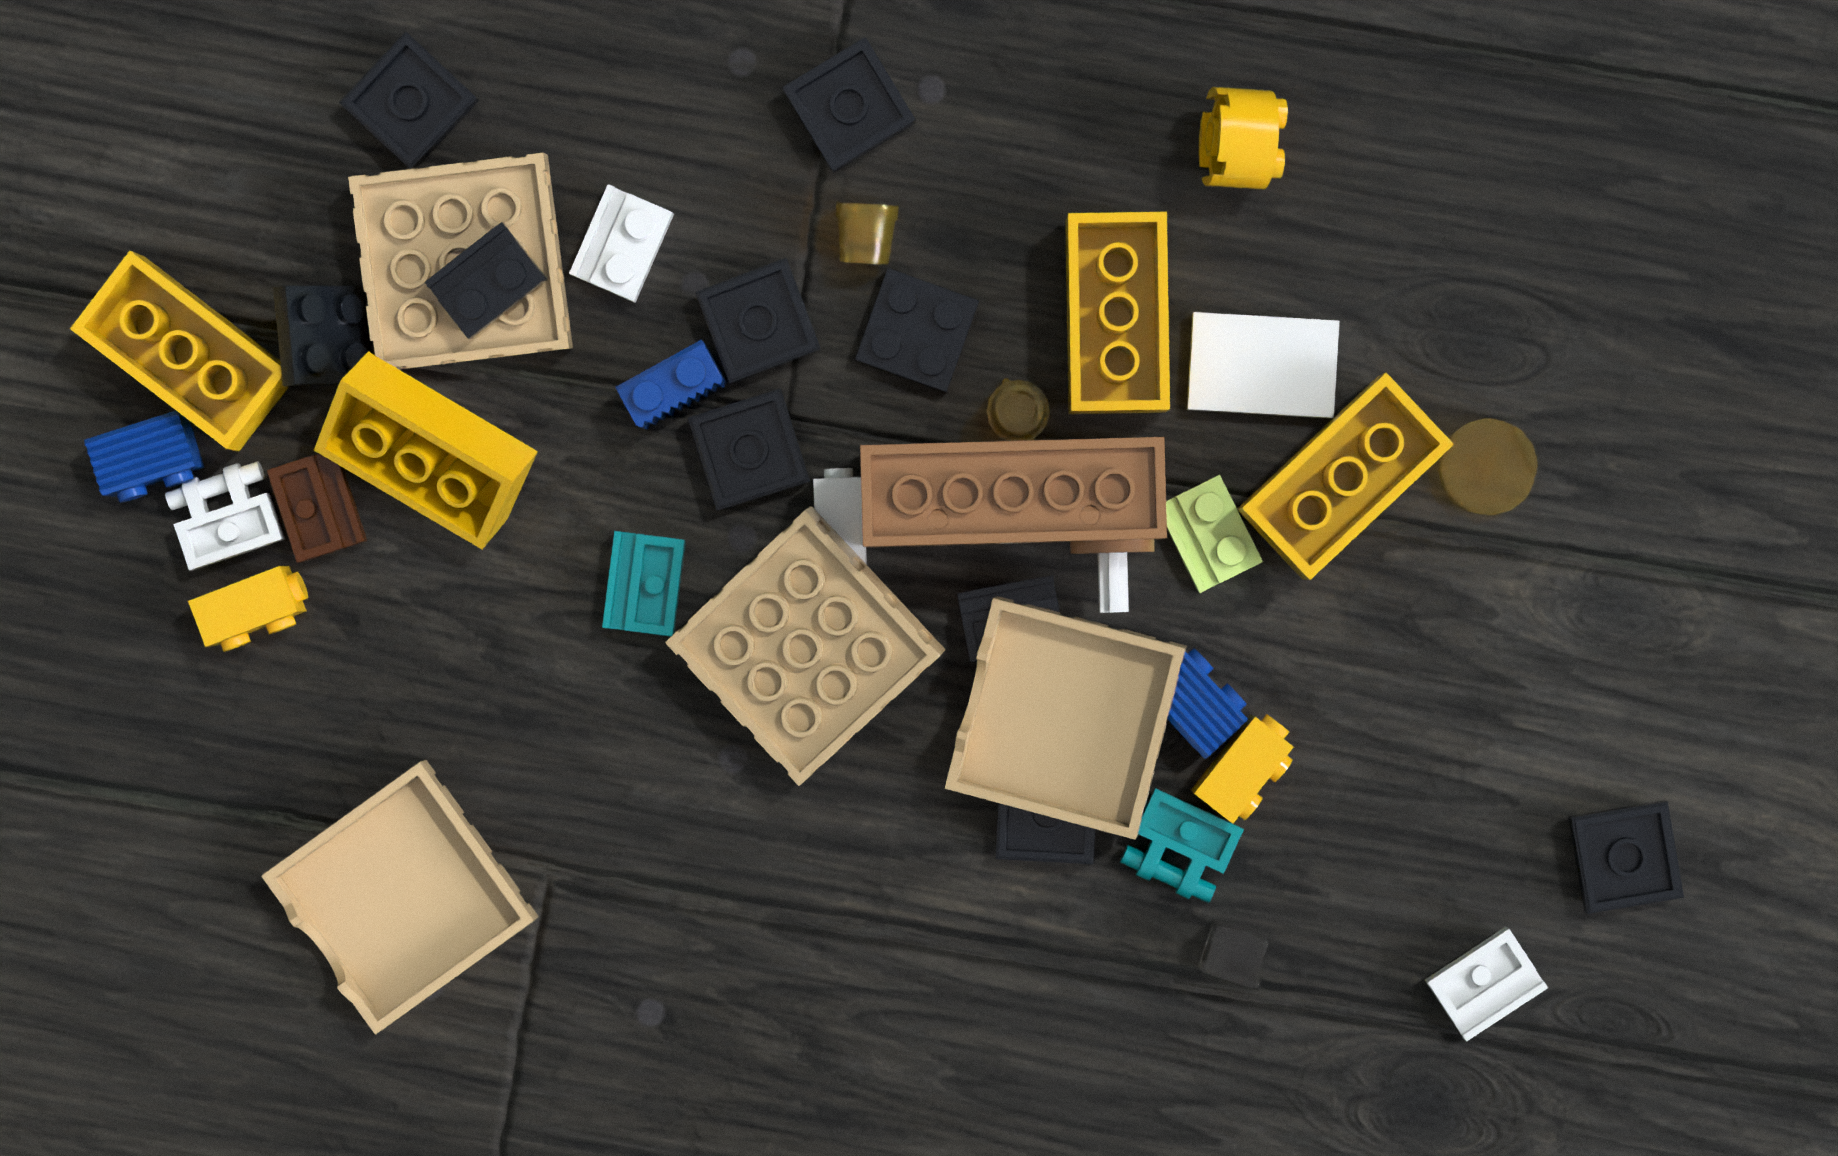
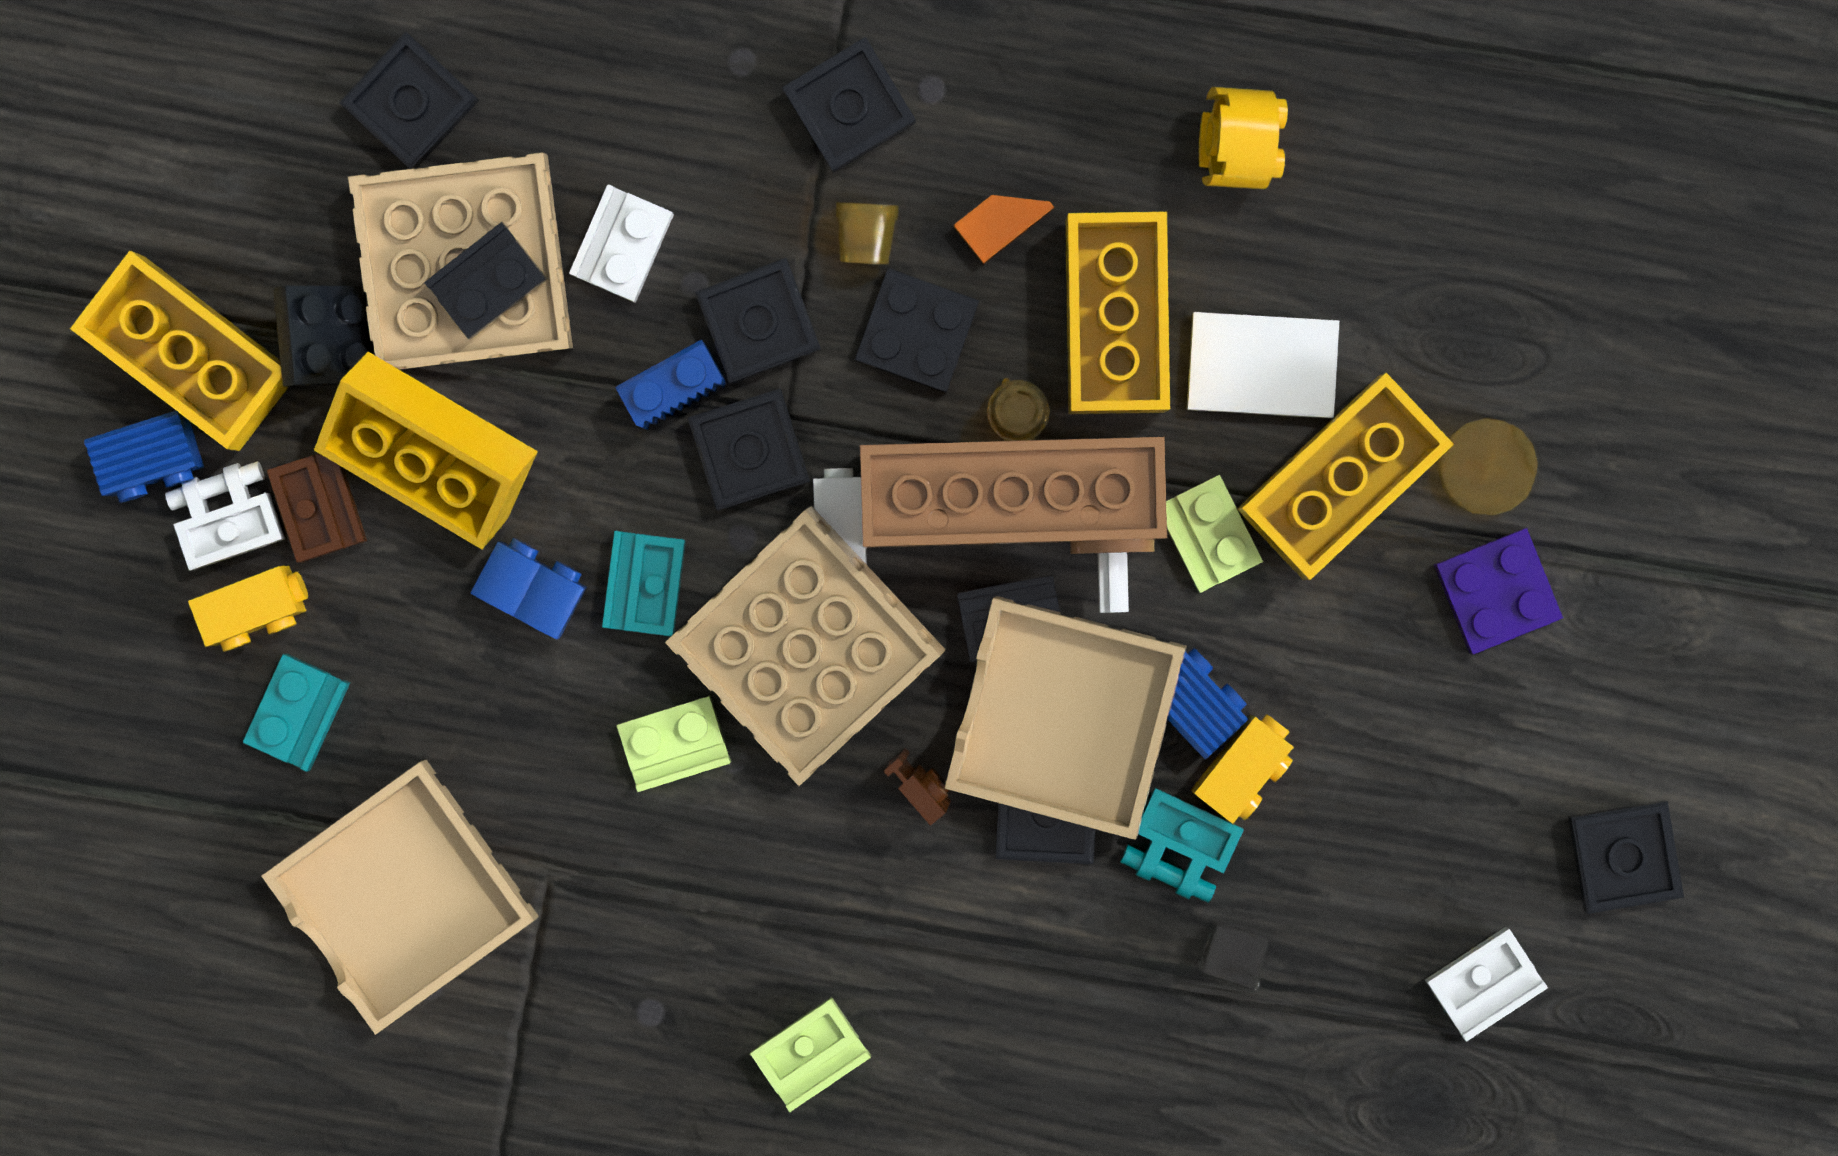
(296, 712): none -> teal plate
(529, 588): none -> blue brick
(674, 743): none -> yellowish green plate
(810, 1054): none -> yellowish green plate
(921, 788): none -> reddish brown plate
(999, 223): none -> orange tile
(1498, 591): none -> dark purple plate

